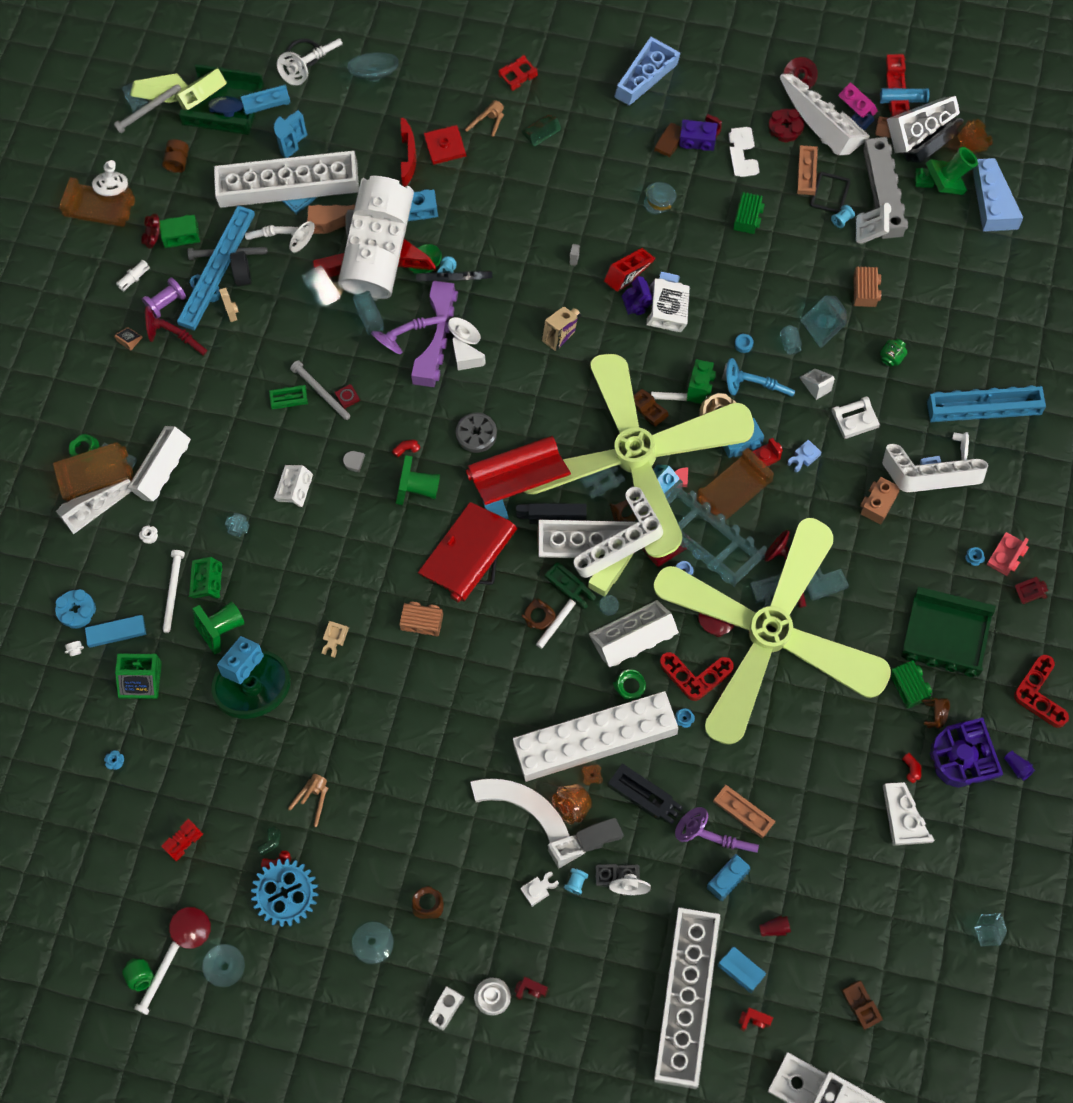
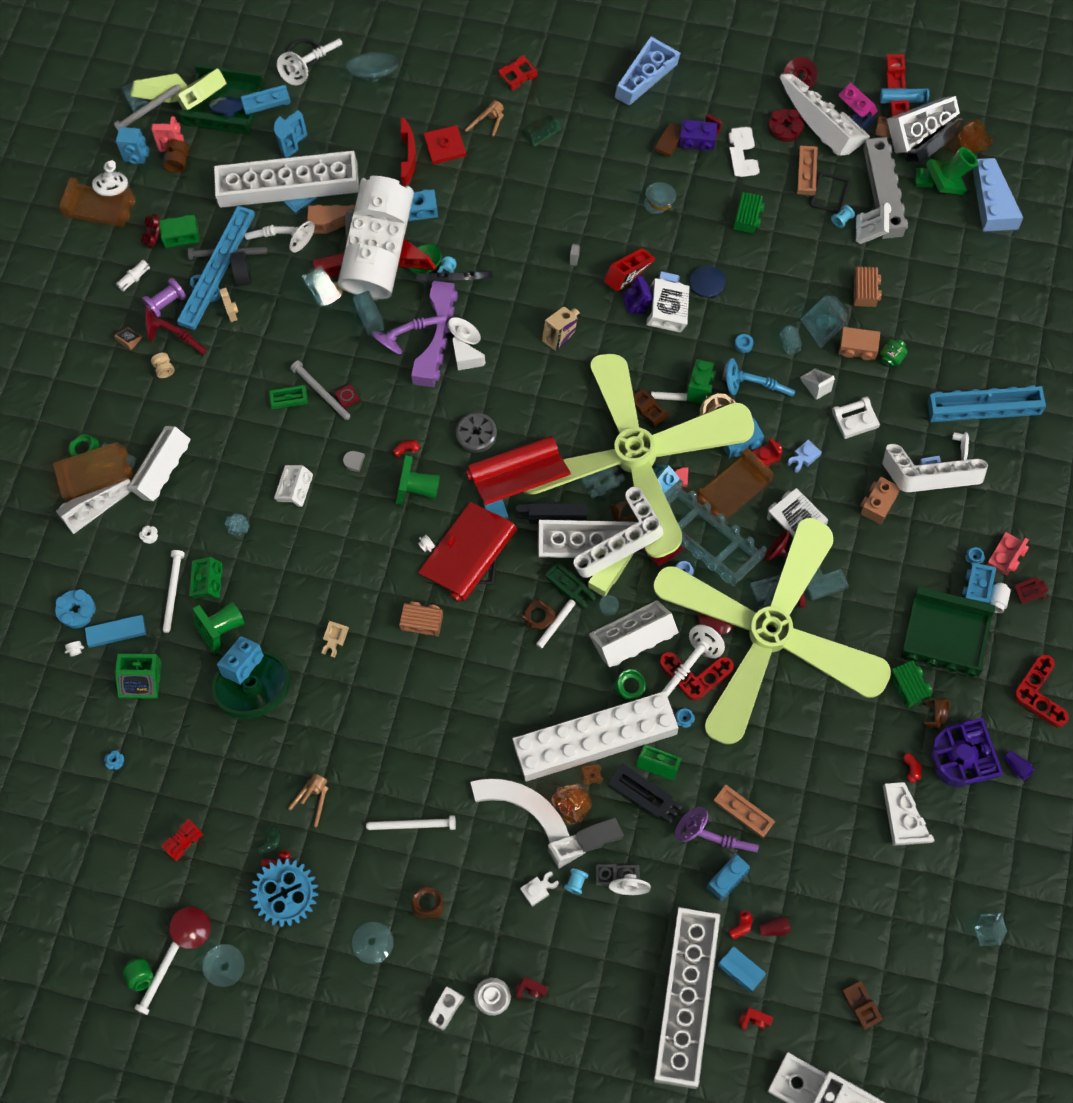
(132, 145): none -> dark azure brick
(162, 365): none -> tan wheel
(166, 132): none -> coral bracket
(405, 824): none -> white bar
(426, 543): none -> white plate
(658, 762): none -> green slope
(700, 647): none -> white dish
(707, 281): none -> dark blue dish
(744, 925): none -> red arm
(792, 510): none -> white panel
(859, 343): none -> nougat brick
(980, 583): none -> dark azure bracket
(1000, 597): none -> white brick

